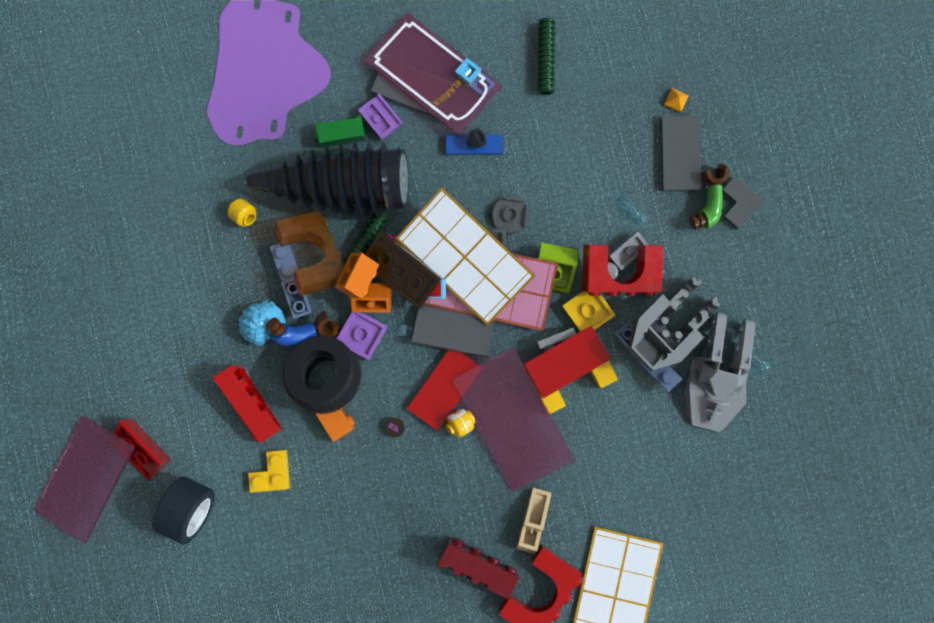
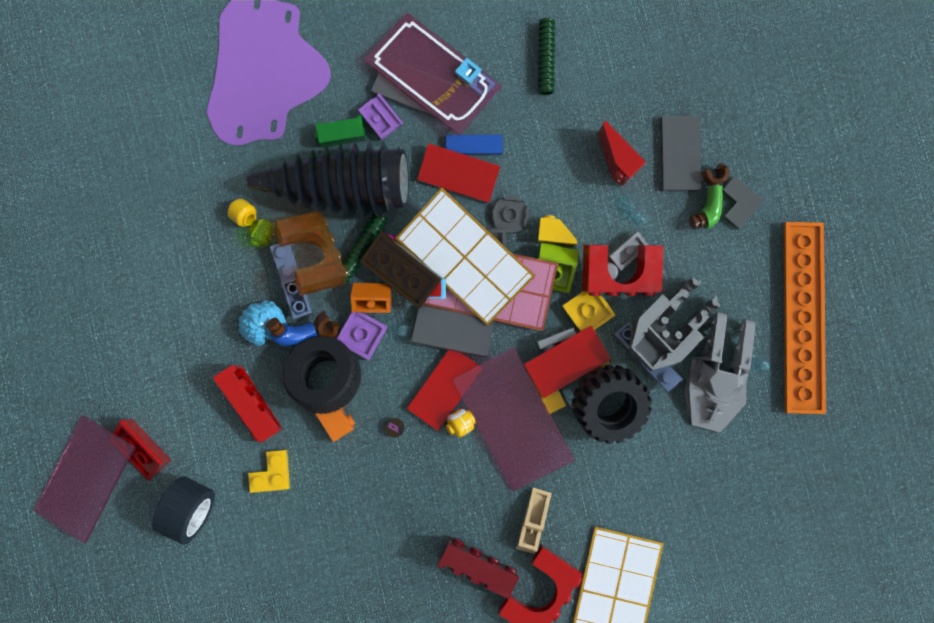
(260, 232): none -> clear neon green head
(357, 275): orange brick -> none
(458, 172): none -> red tile
(476, 138): pearl dark grey tile -> none
(554, 232): none -> yellow slope
(620, 156): none -> red slope
(623, 422): none -> black tyre
(676, 100): light orange slope -> none
(804, 318): none -> orange plate

